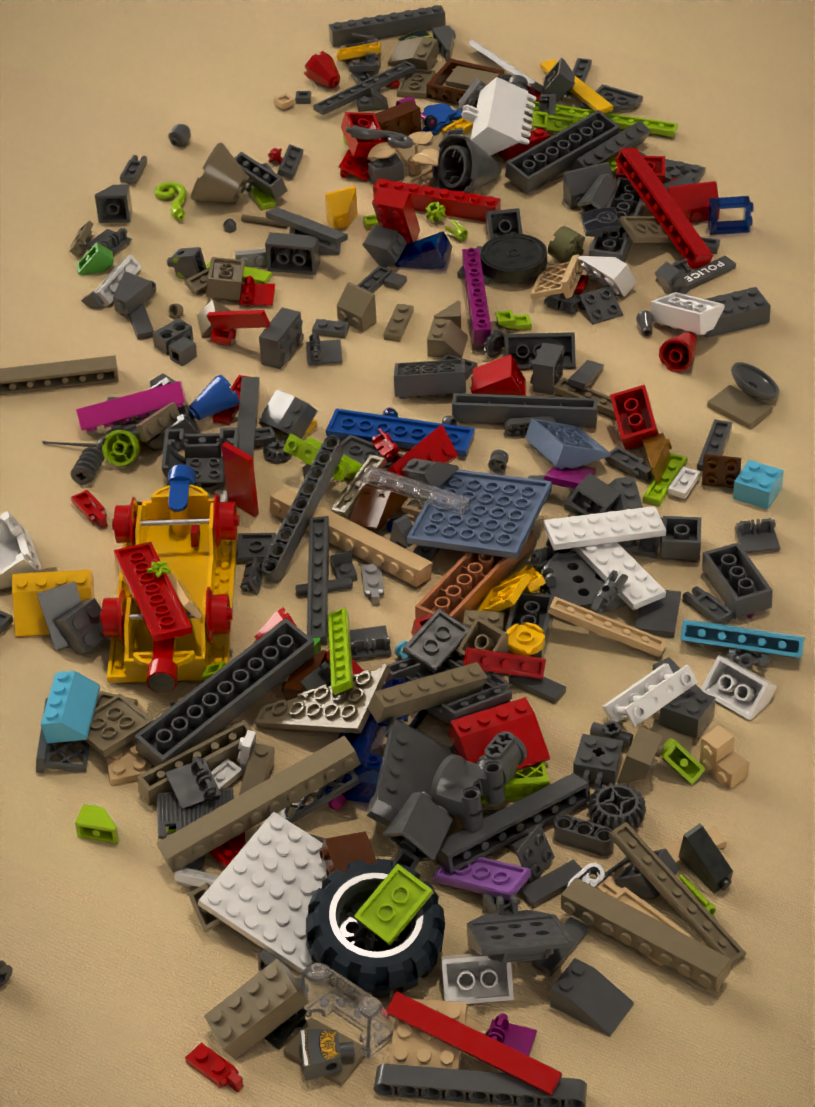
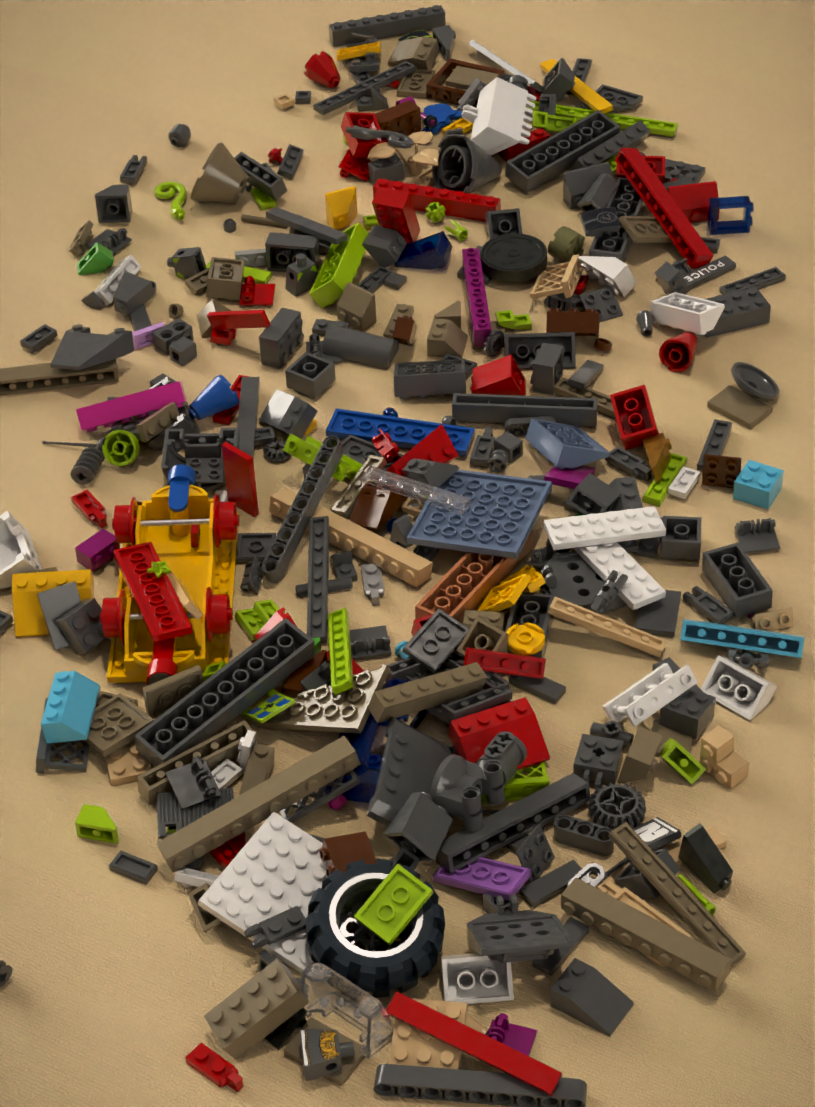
(38, 338): none -> dark grey plate
(85, 349): none -> dark grey wedge
(96, 550): none -> magenta brick
(133, 867): none -> dark grey tile
(144, 336): none -> lavender plate
(167, 692): none -> dark tan tile
(255, 618): none -> lime slope
(269, 707): none -> lime flag
(277, 927): none -> dark grey hinge
(300, 275): none -> dark grey torso
(310, 375): none -> dark grey brick
(339, 267): none -> lime brick
(359, 346): none -> dark grey brick
(405, 330): none -> reddish brown brick
(483, 448): none -> dark grey hinge
(510, 444): none -> dark grey brick
(581, 323): none -> reddish brown brick
(603, 344): none -> reddish brown tile
(657, 833): none -> tile
(757, 280): none -> dark grey tile
(773, 620): none -> tan hinge

